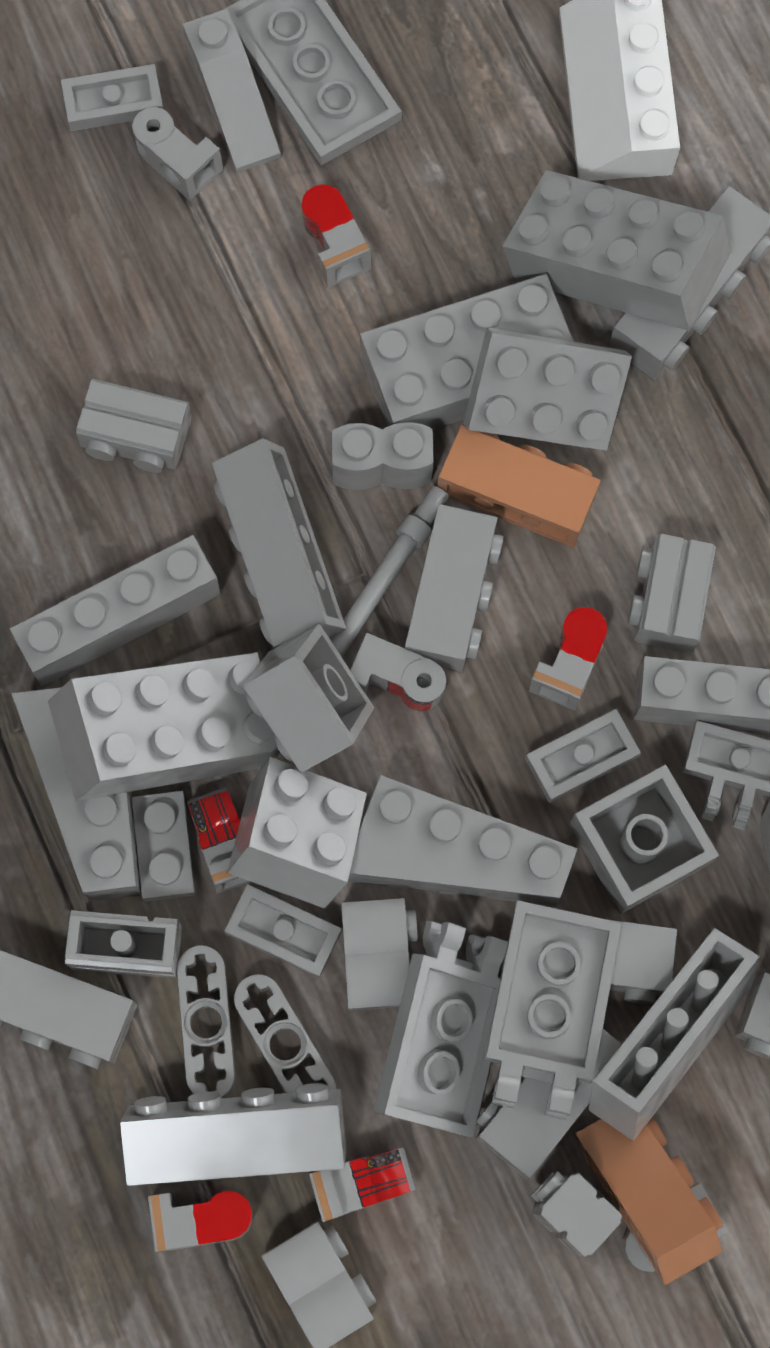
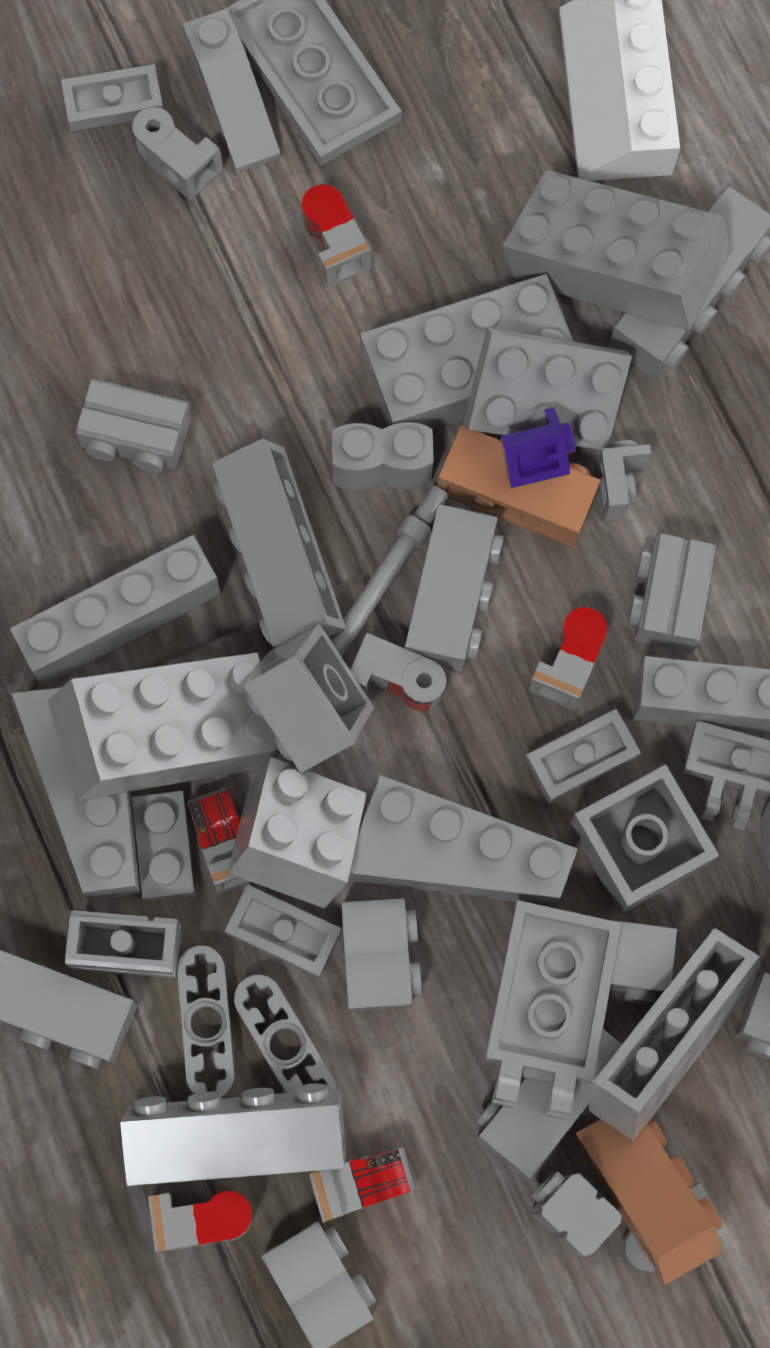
(442, 1032): light grey tile -> none
(538, 452): none -> dark purple bracket
(616, 486): none -> light grey bracket

